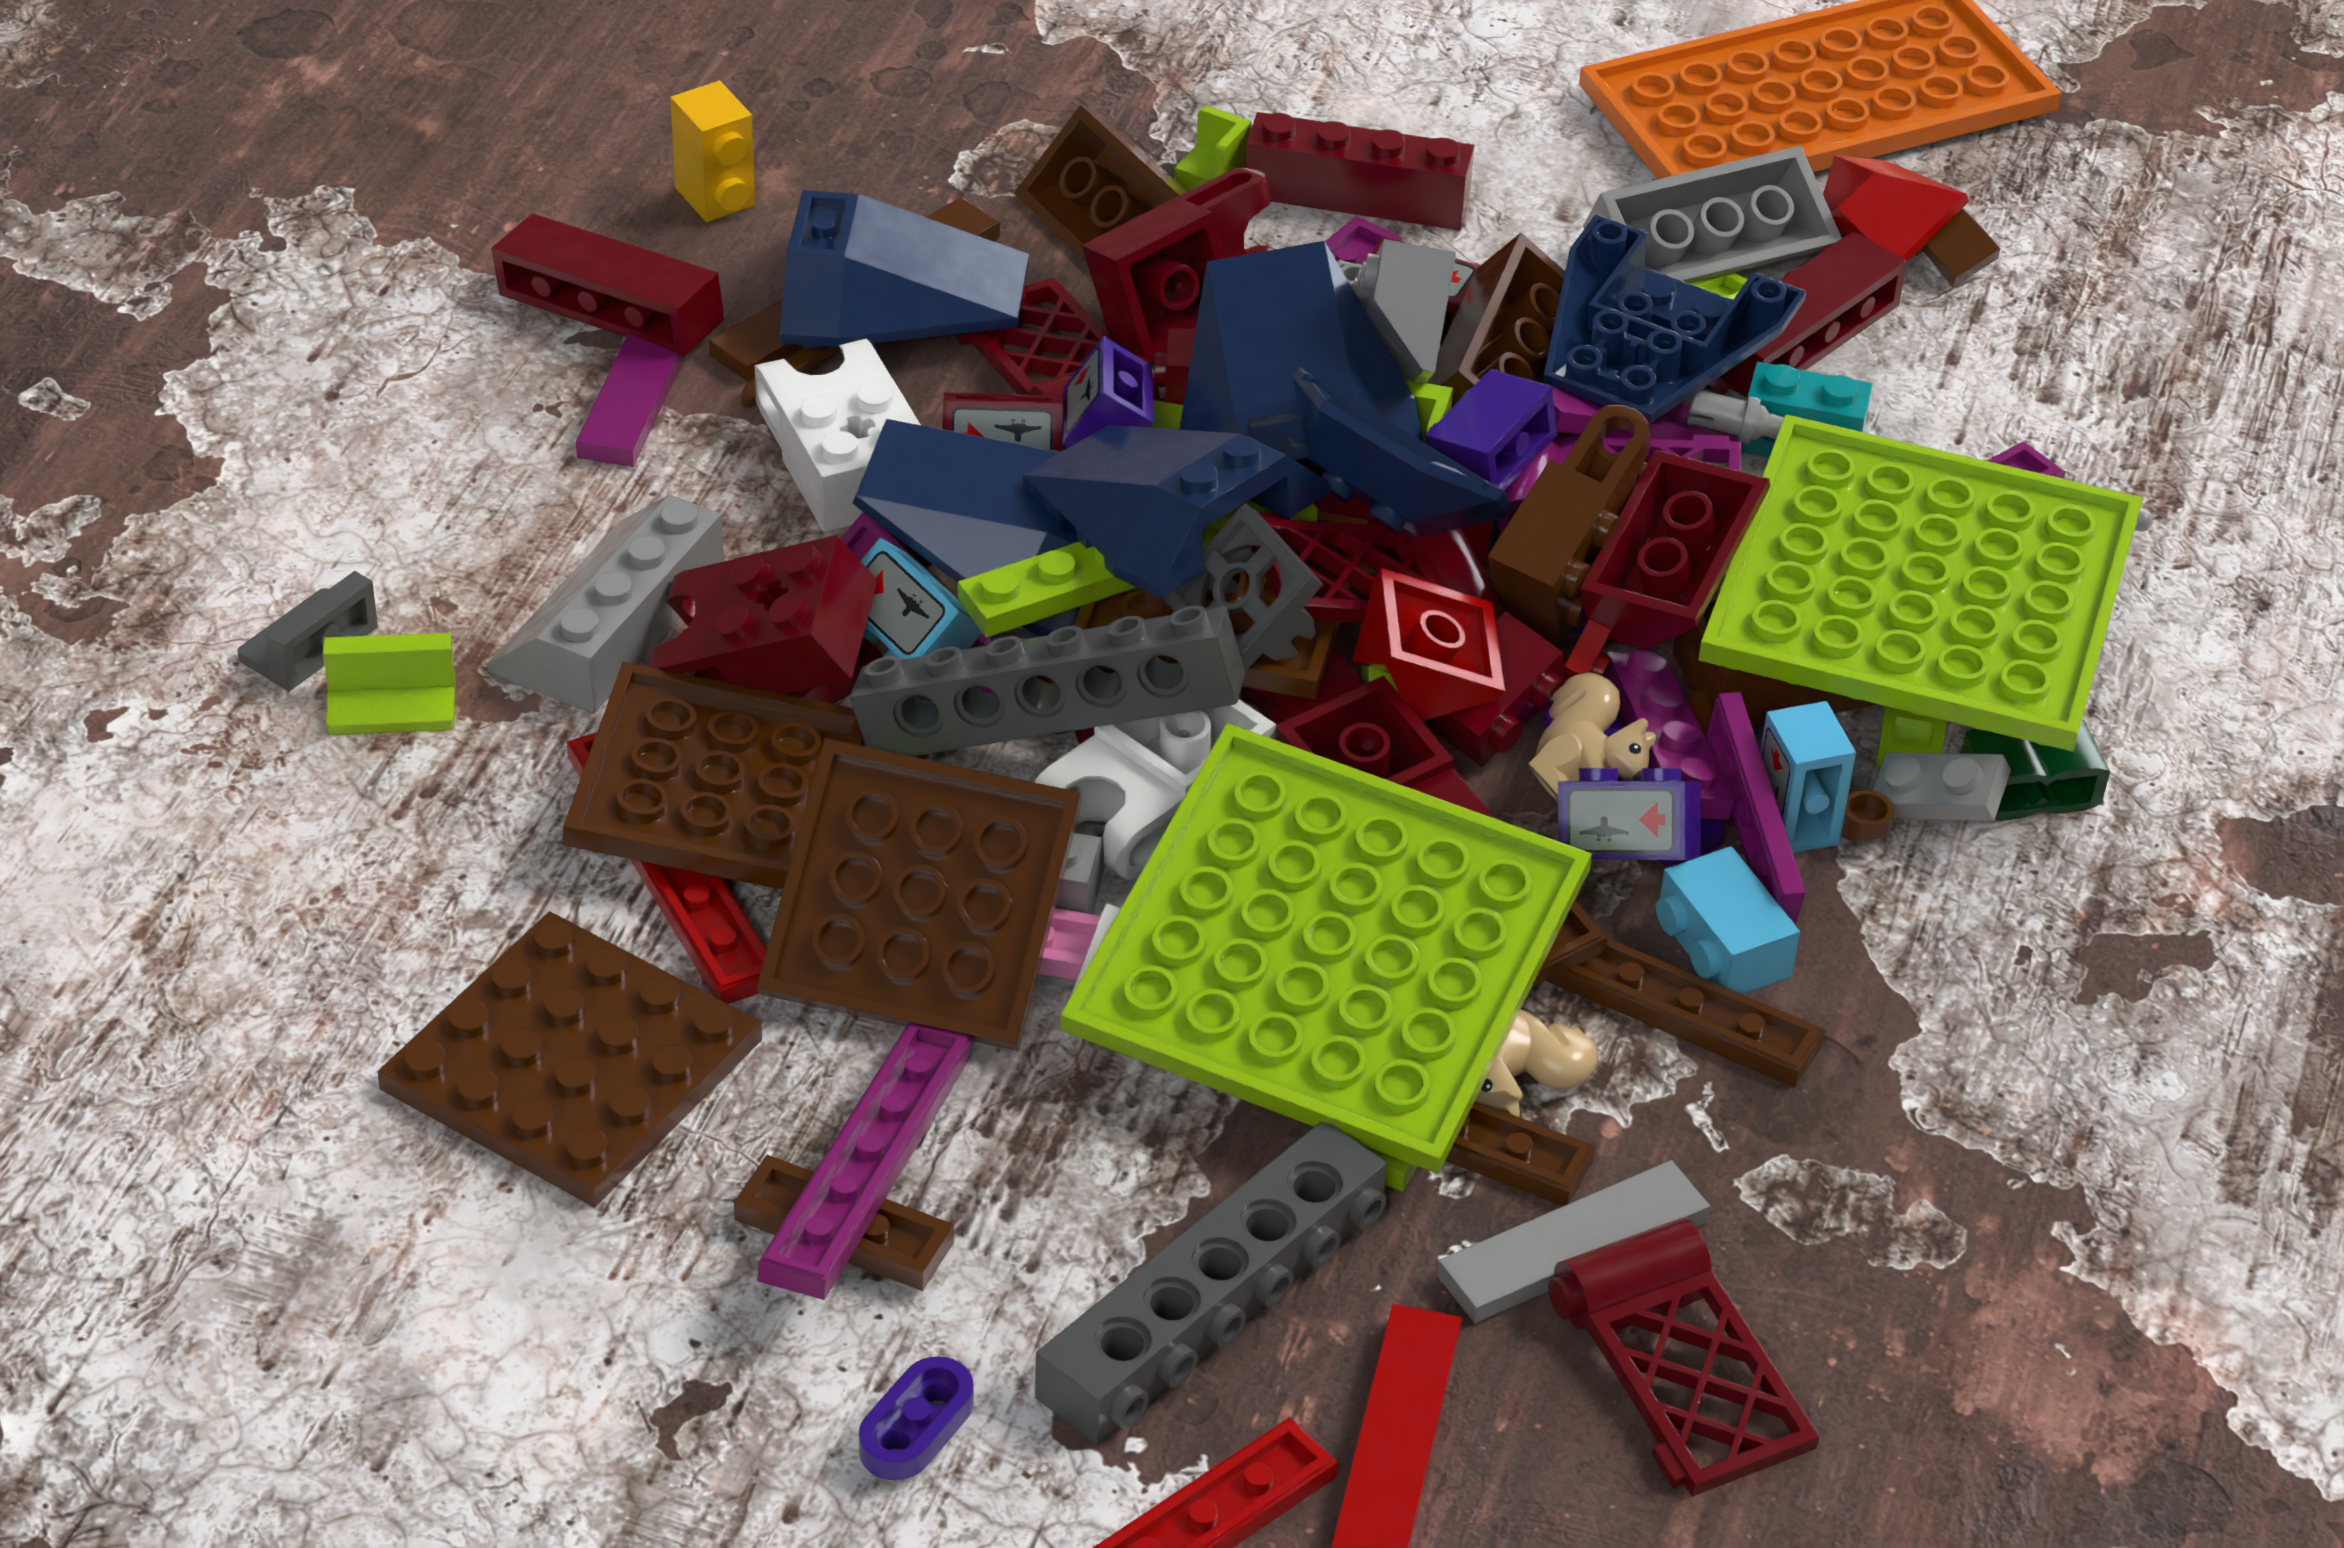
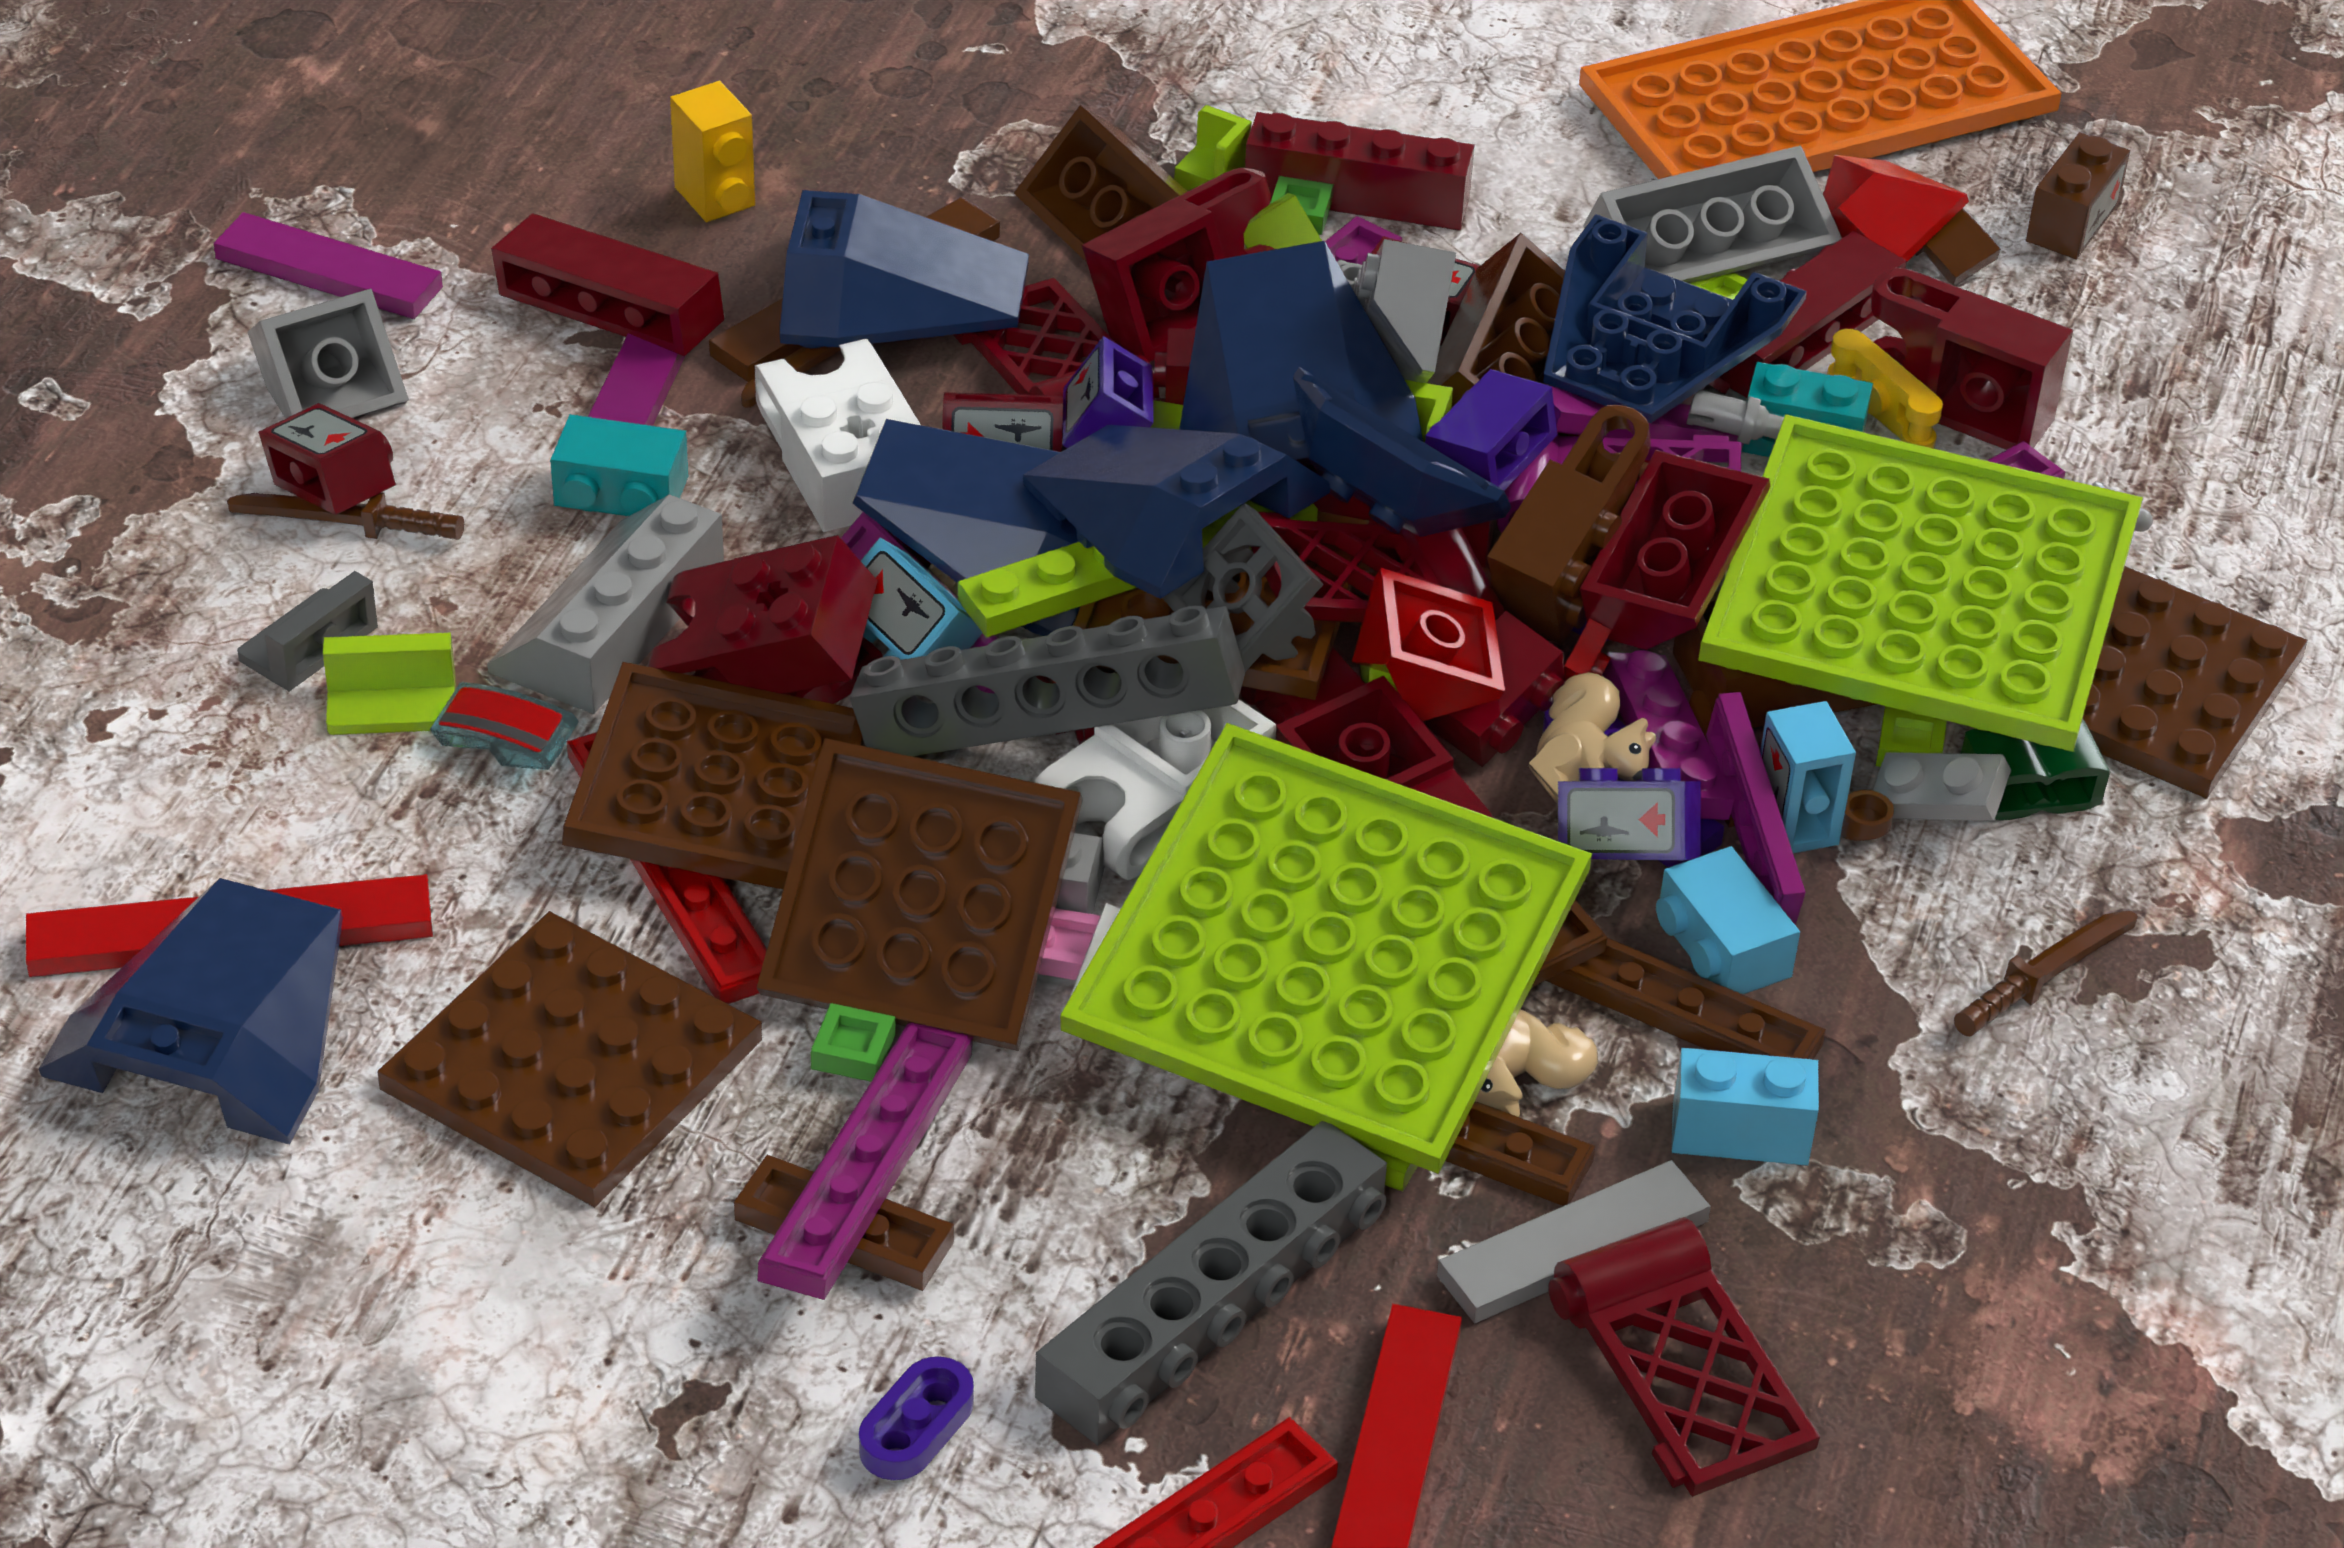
(115, 933): none -> red tile
(219, 1005): none -> dark blue wedge
(327, 264): none -> magenta tile
(328, 458): none -> dark red brick
(329, 357): none -> light grey slope
(372, 516): none -> reddish brown sword
(508, 723): none -> slope
(617, 465): none -> teal brick
(852, 1042): none -> bright green plate
(1281, 225): none -> lime panel
(1312, 195): none -> bright green plate
(1745, 1106): none -> medium azure brick
(1896, 395): none -> yellow plate
(1981, 357): none -> dark red brick
(2027, 978): none -> reddish brown sword
(2077, 195): none -> reddish brown brick
(2183, 682): none -> reddish brown plate

